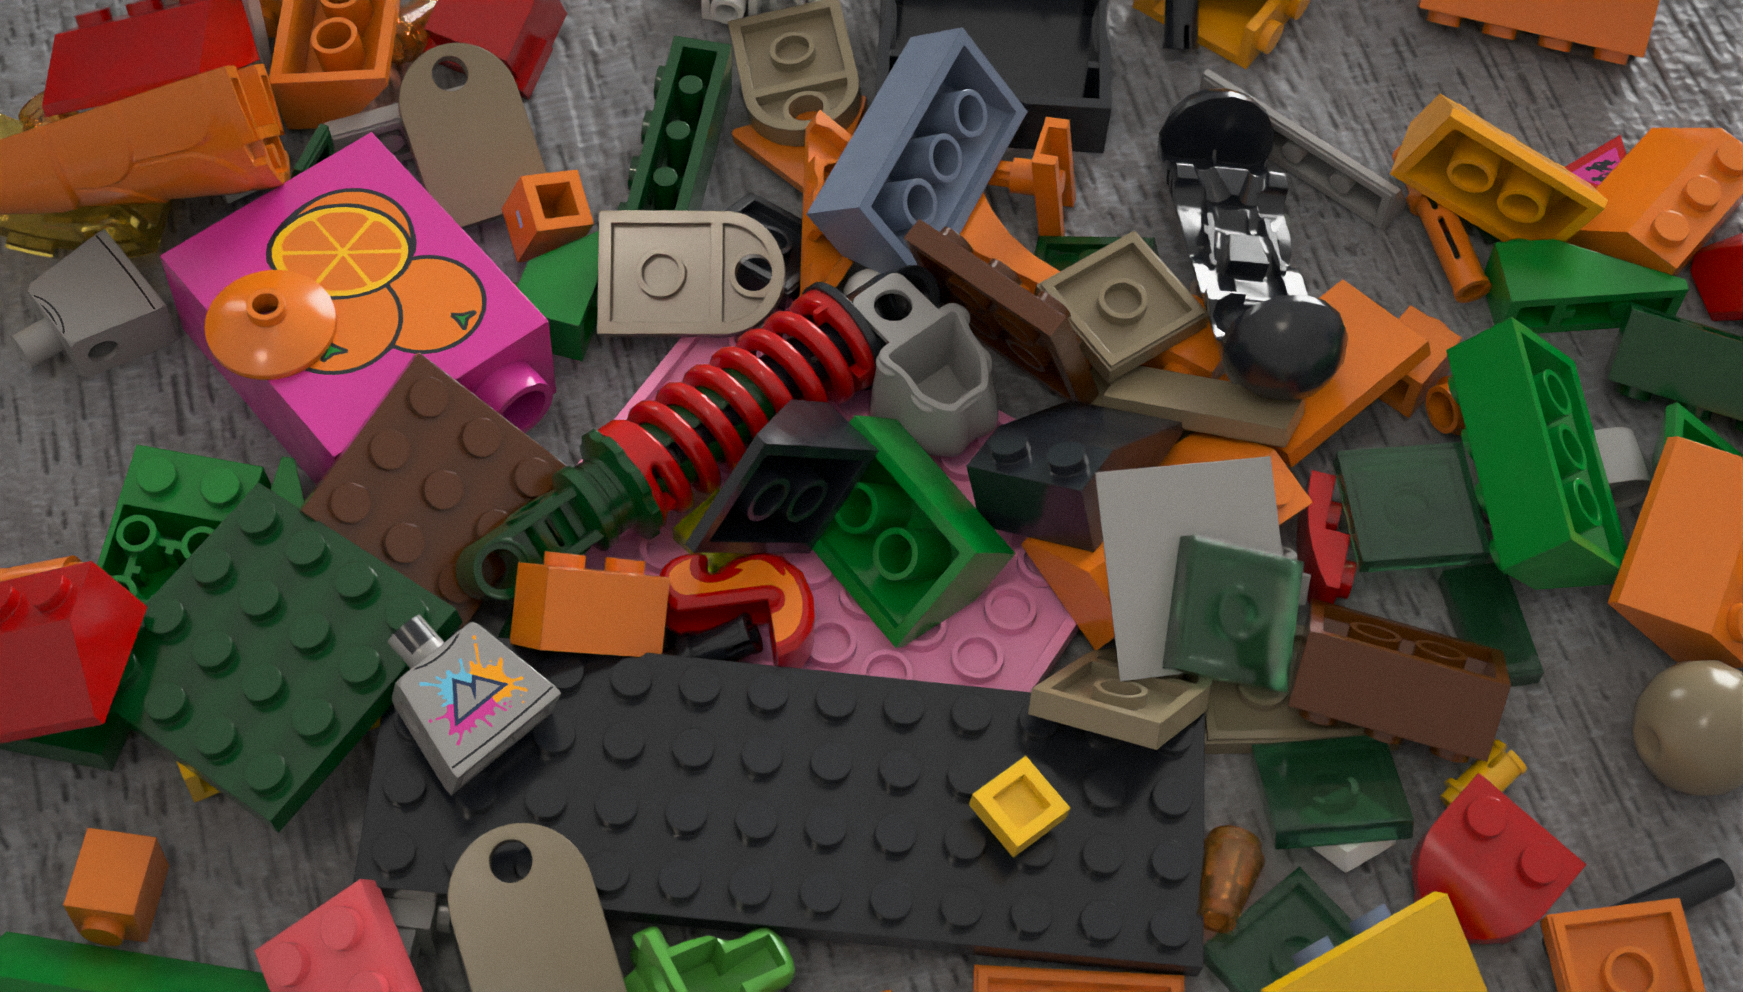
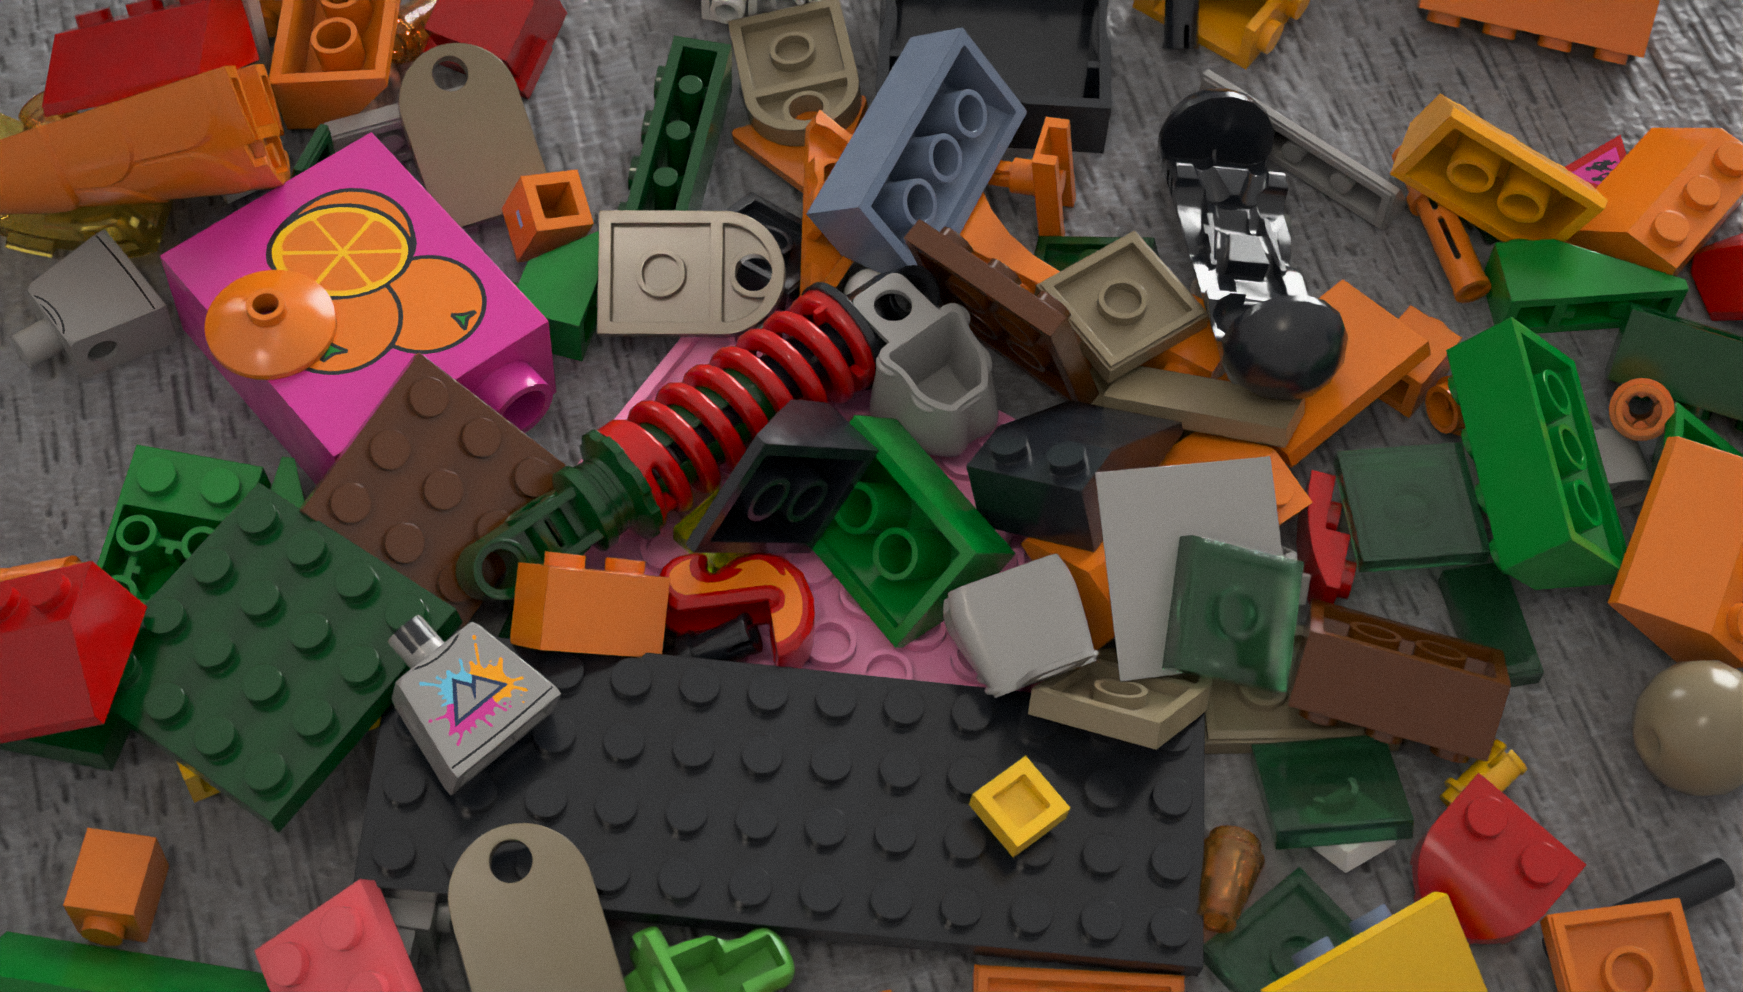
(1020, 625): none -> light grey piece
(1642, 426): none -> orange cone

